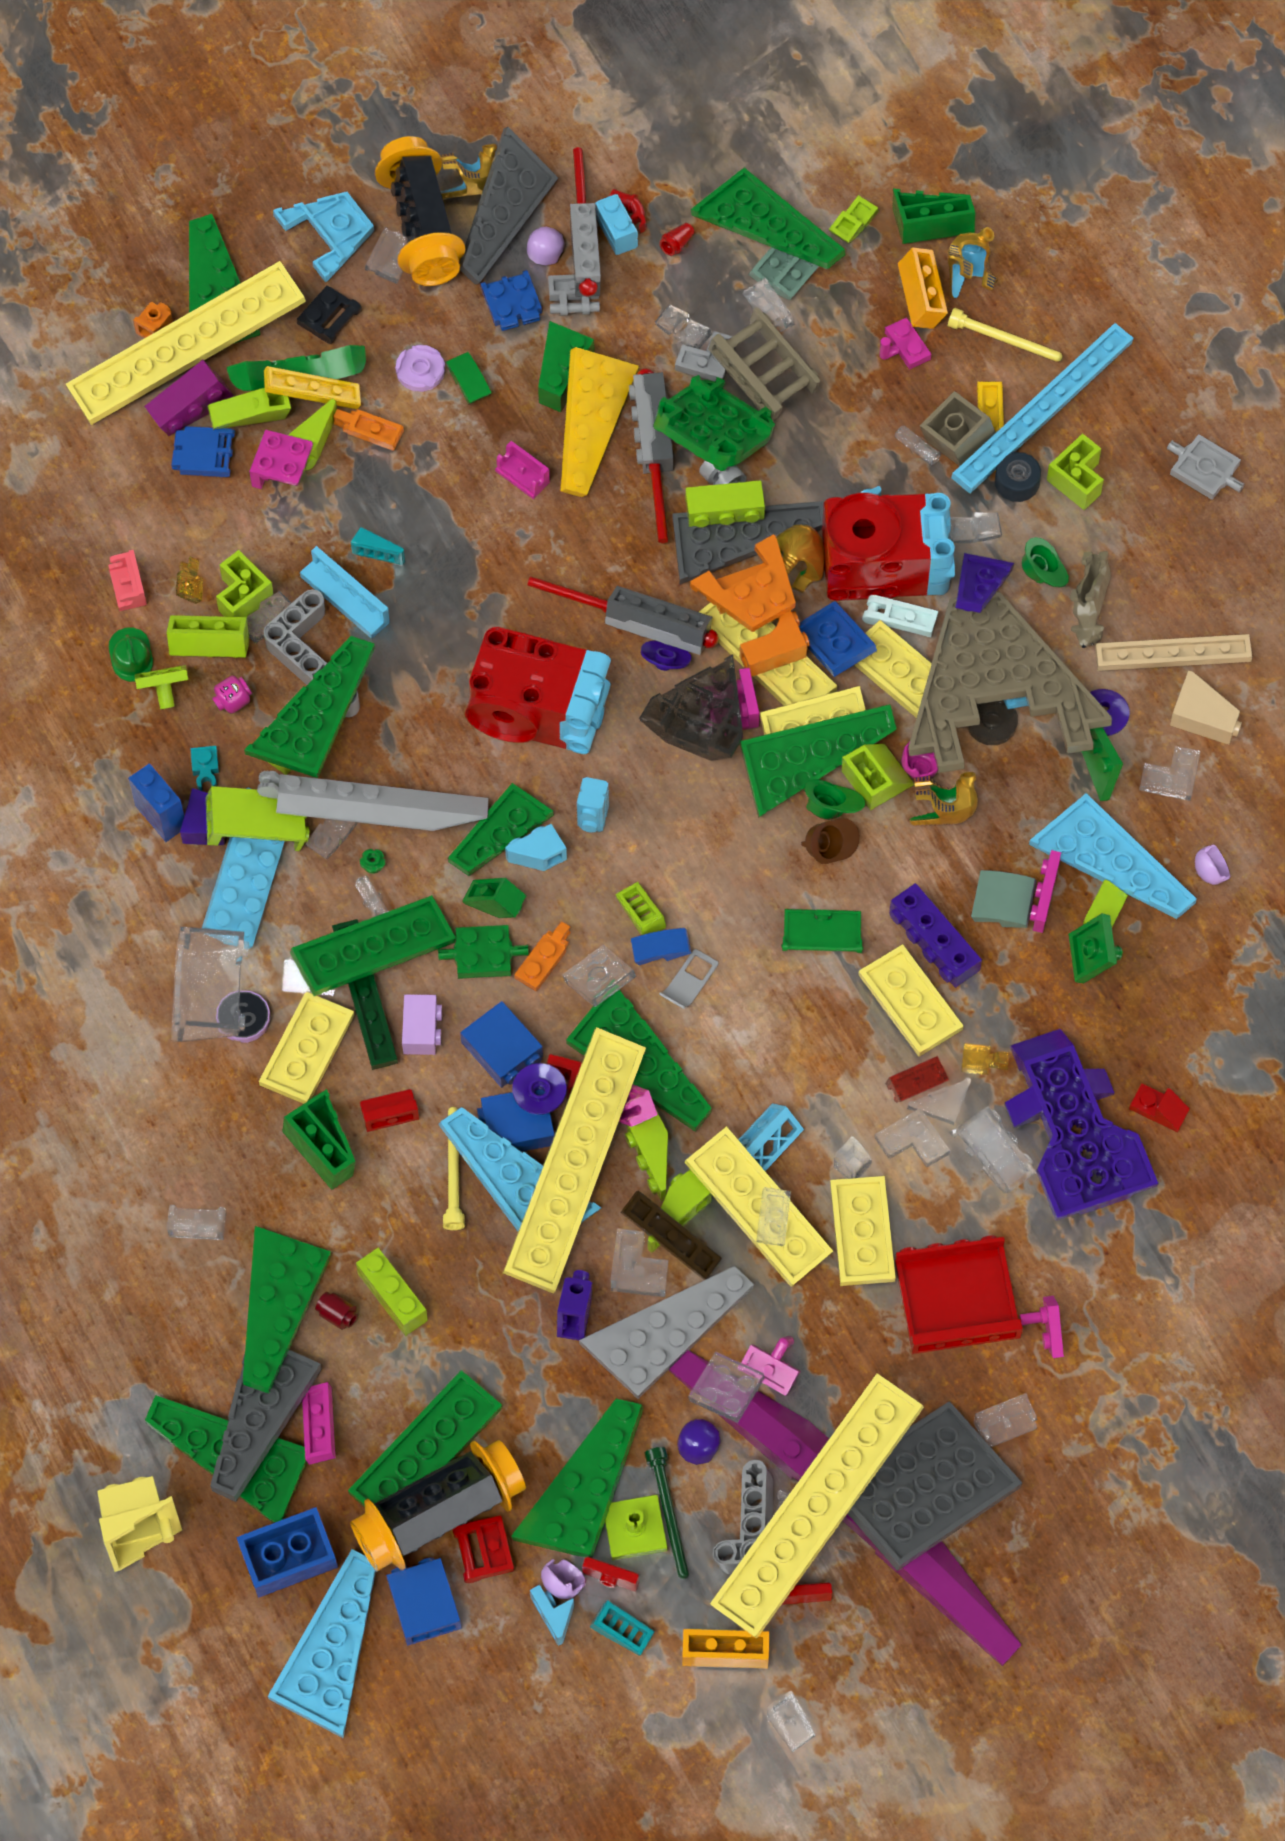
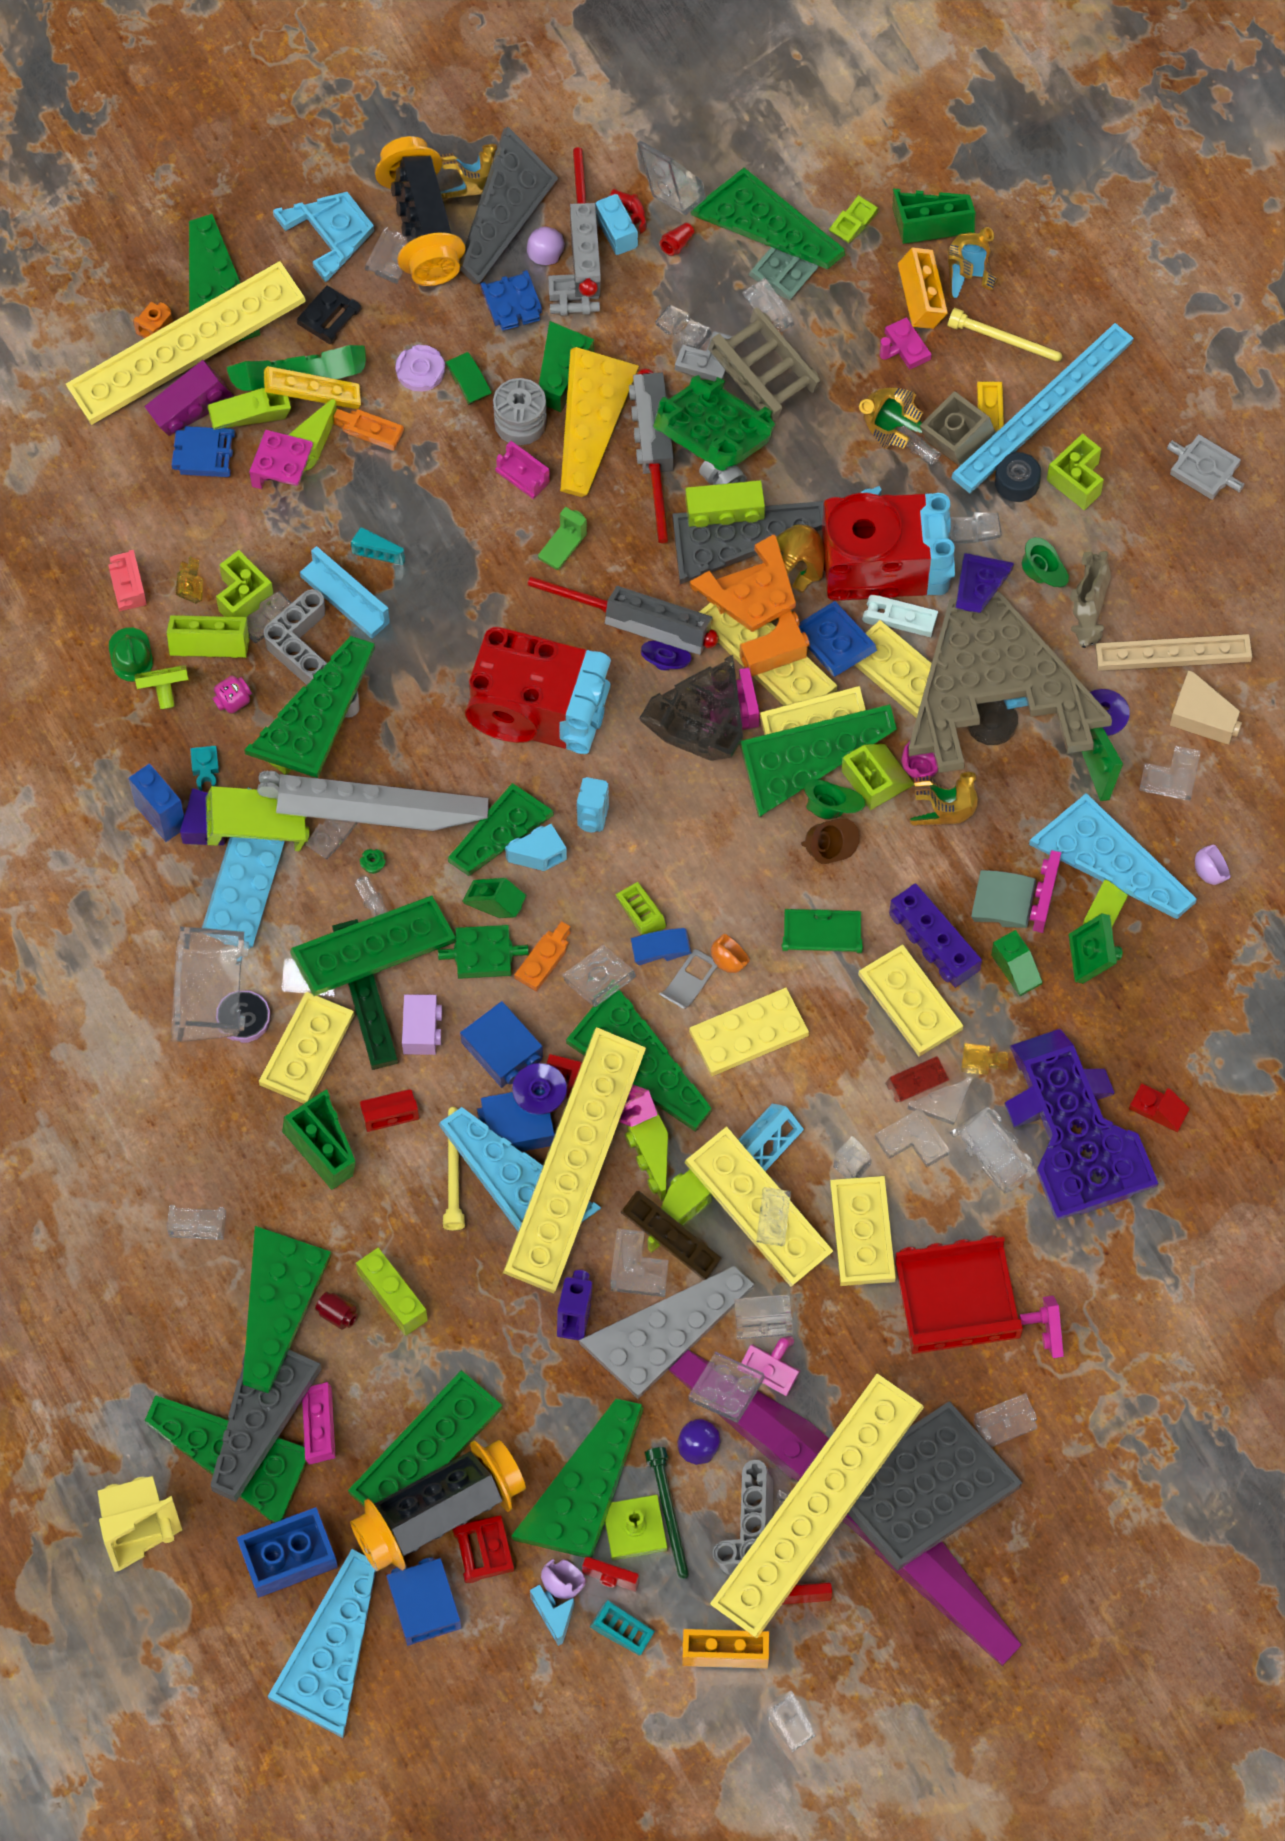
(520, 411): none -> light grey wheel
(565, 540): none -> bright green bracket
(671, 181): none -> clear slope
(728, 954): none -> orange hair
(748, 1032): none -> light yellow plate
(763, 1317): none -> clear hinge
(891, 409): none -> piece
(1016, 962): none -> green slope

